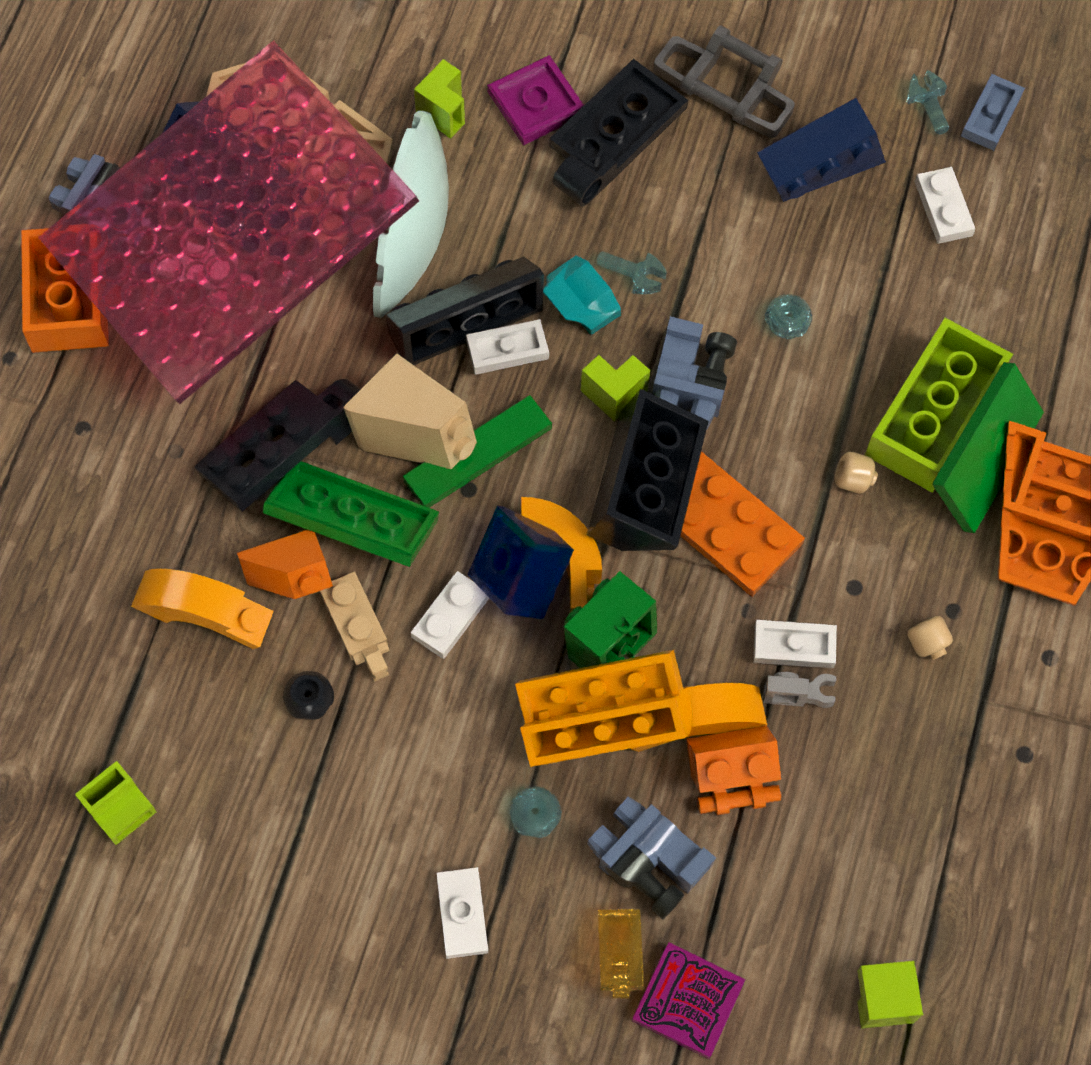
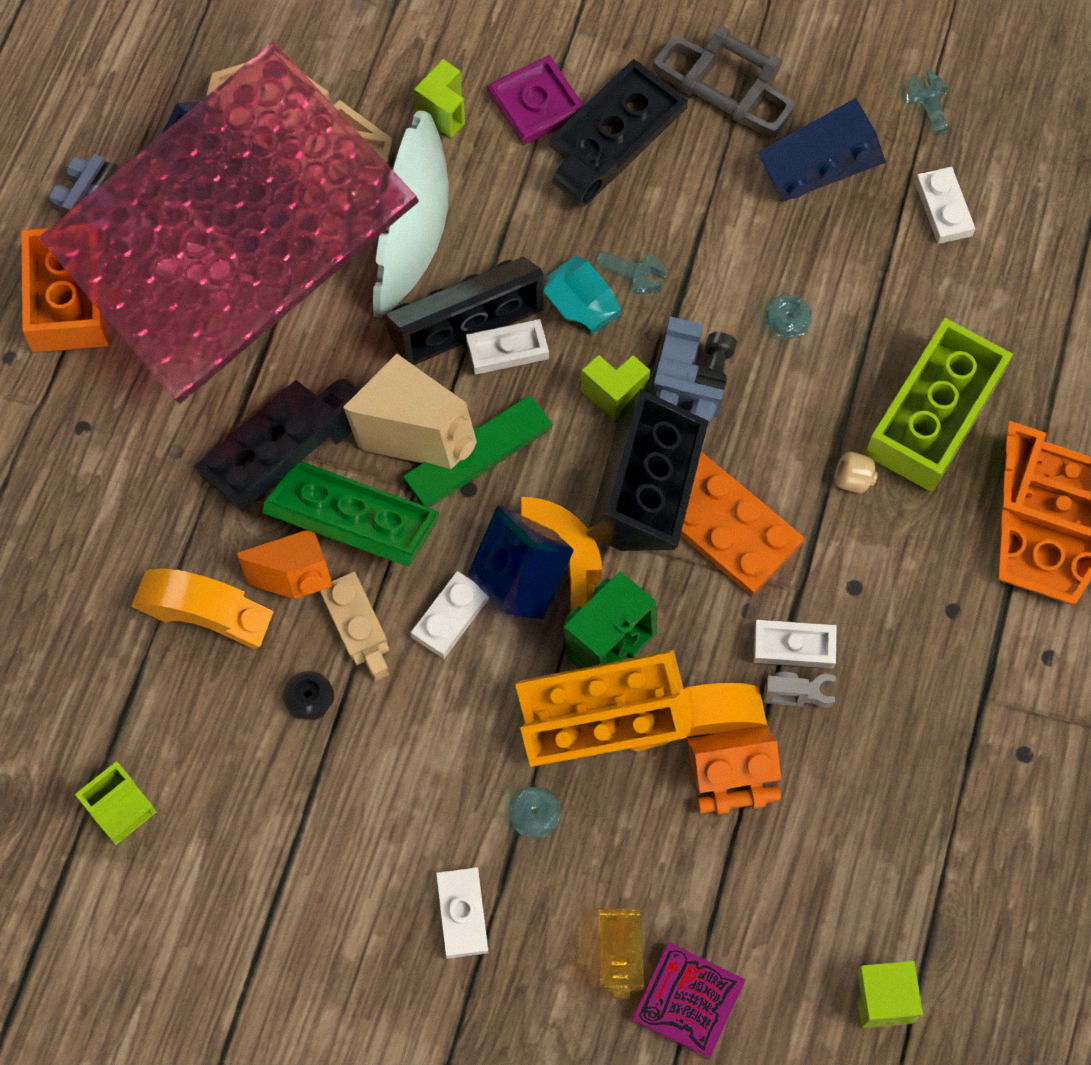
(646, 844): sand blue hips -> none
(930, 637): tan piece -> none
(977, 461): green tile -> none
(992, 112): sand blue plate -> none

